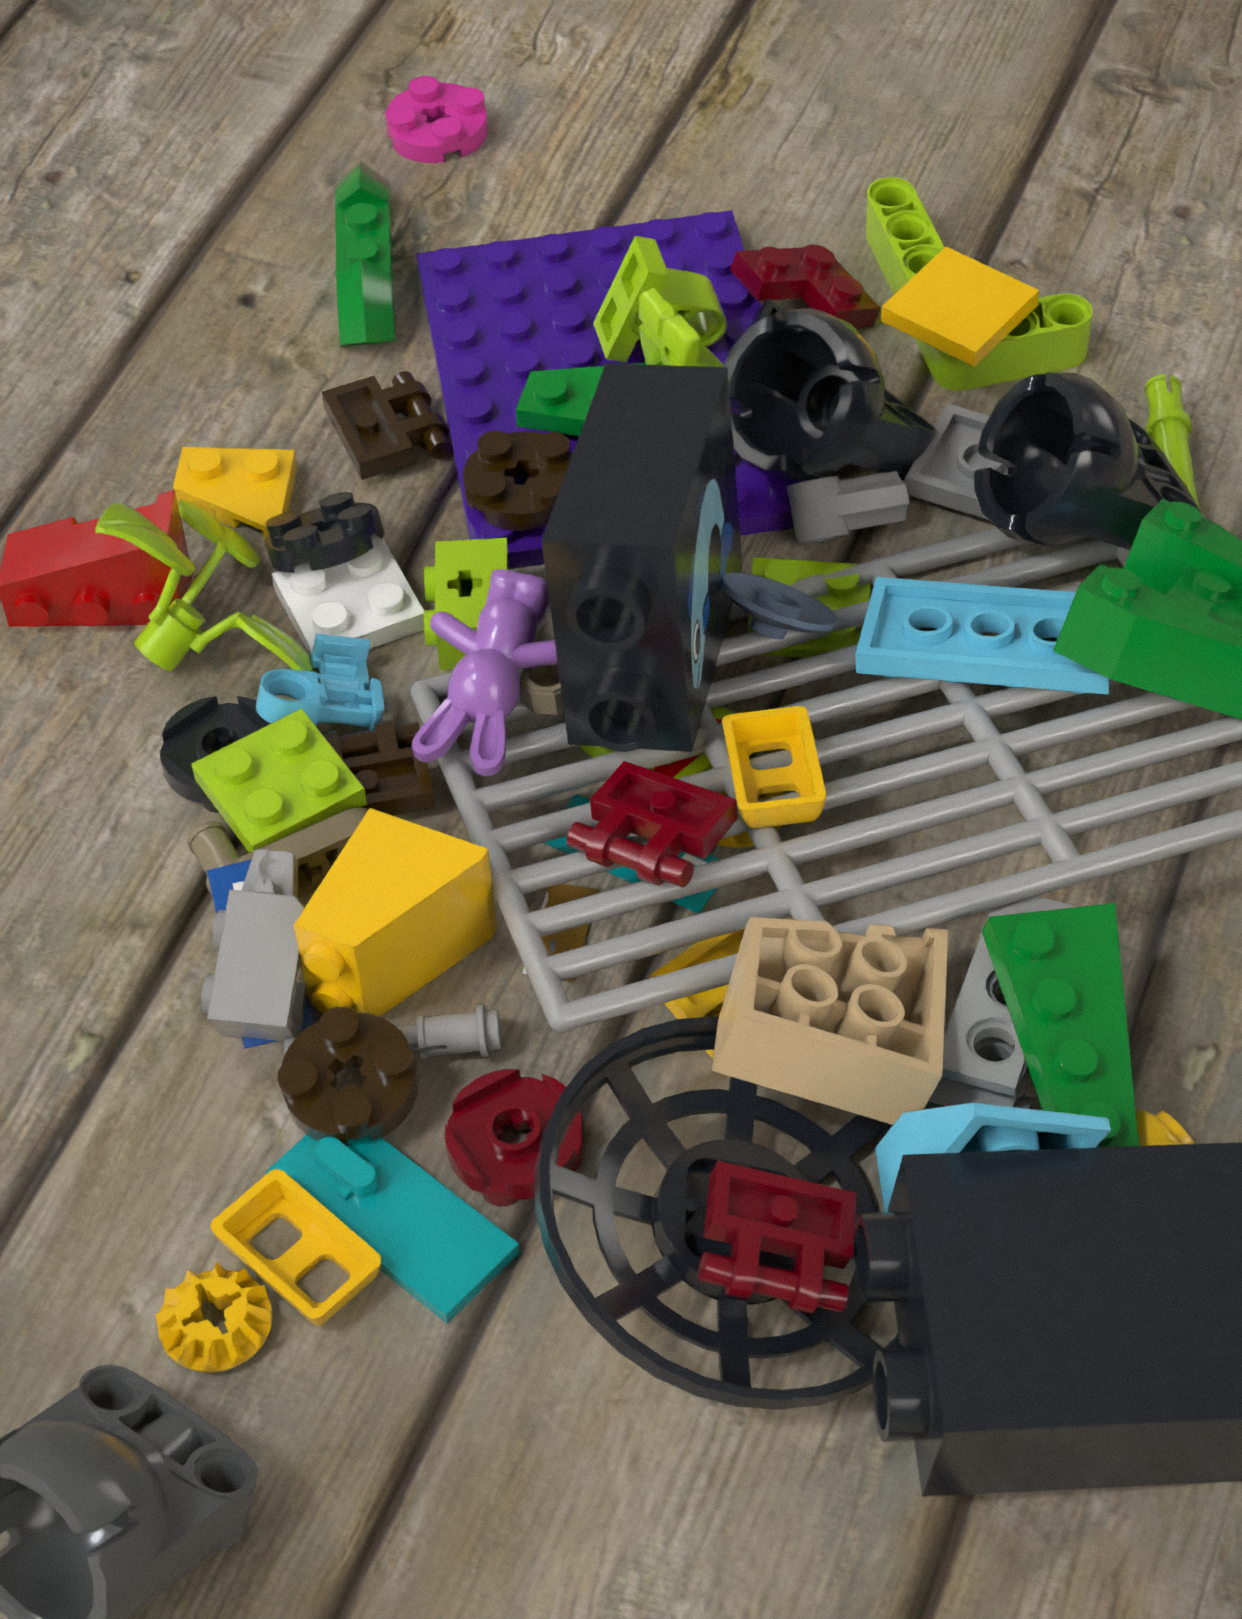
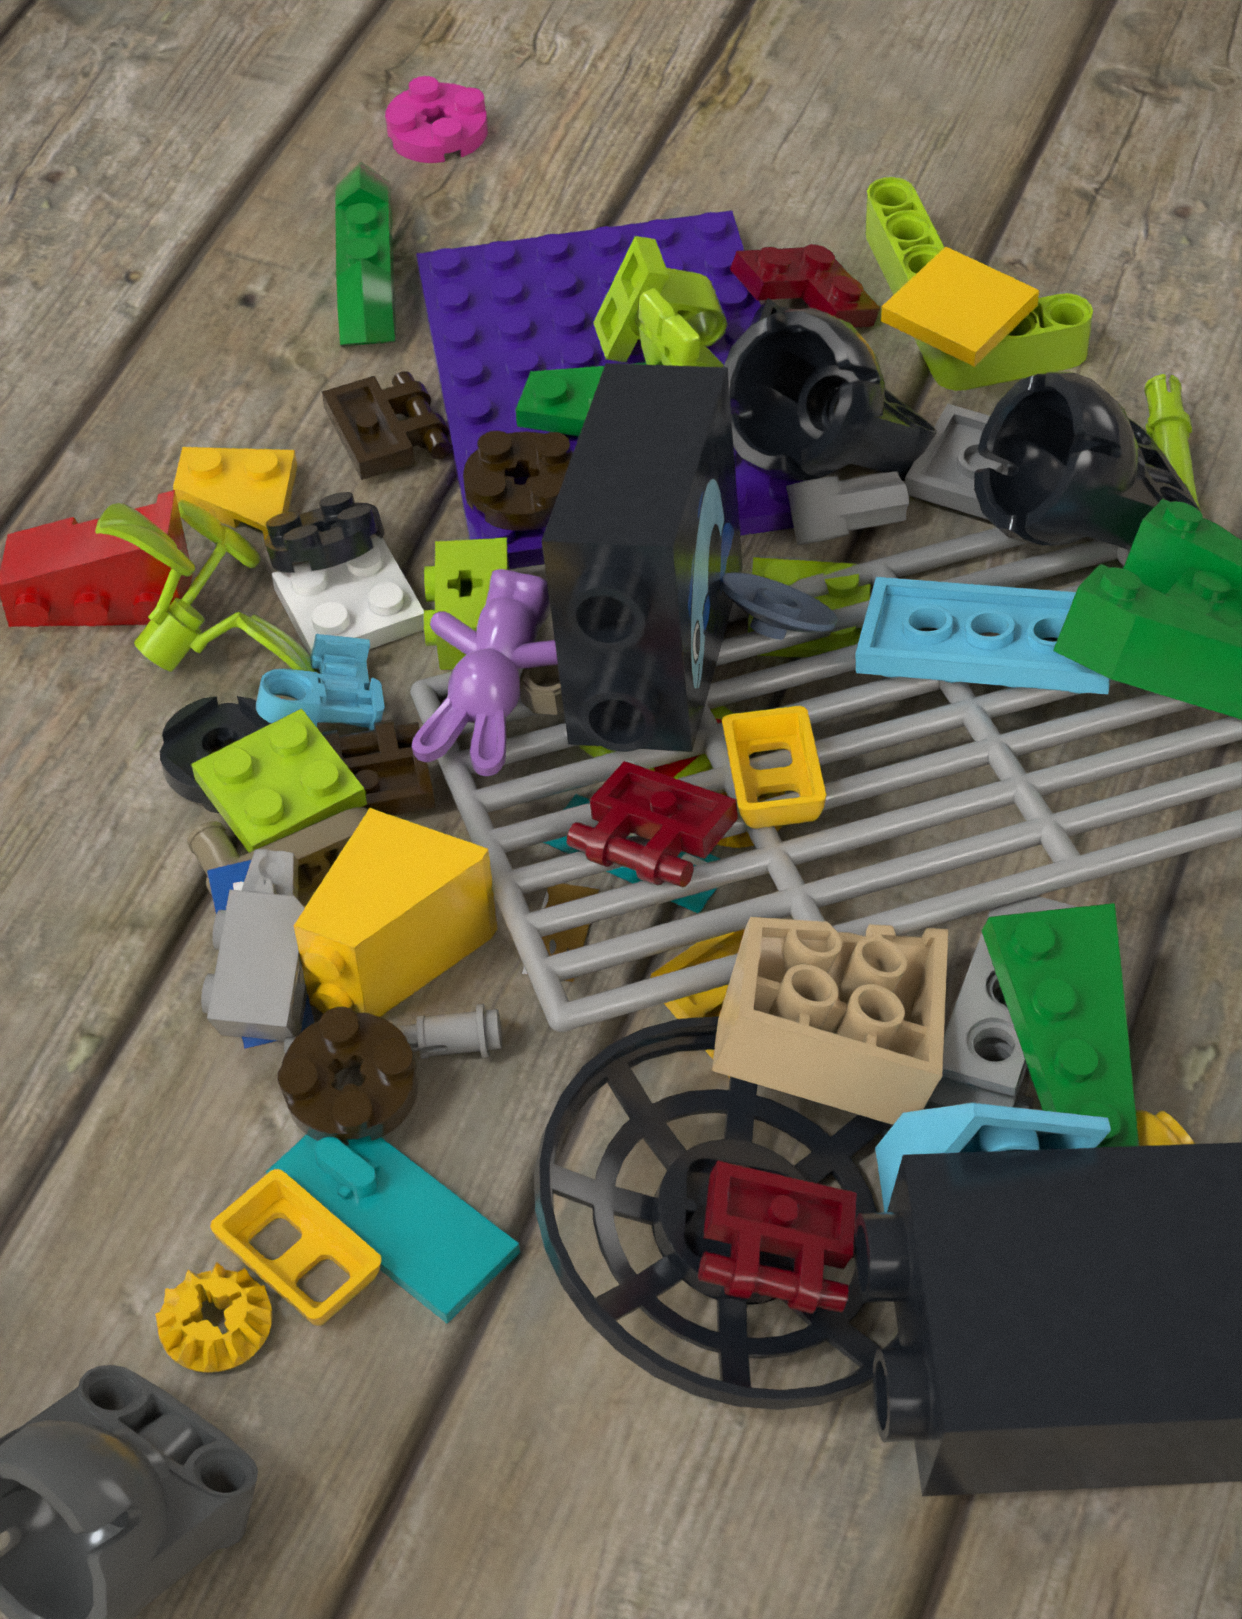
(475, 1134): dark red plate -> none

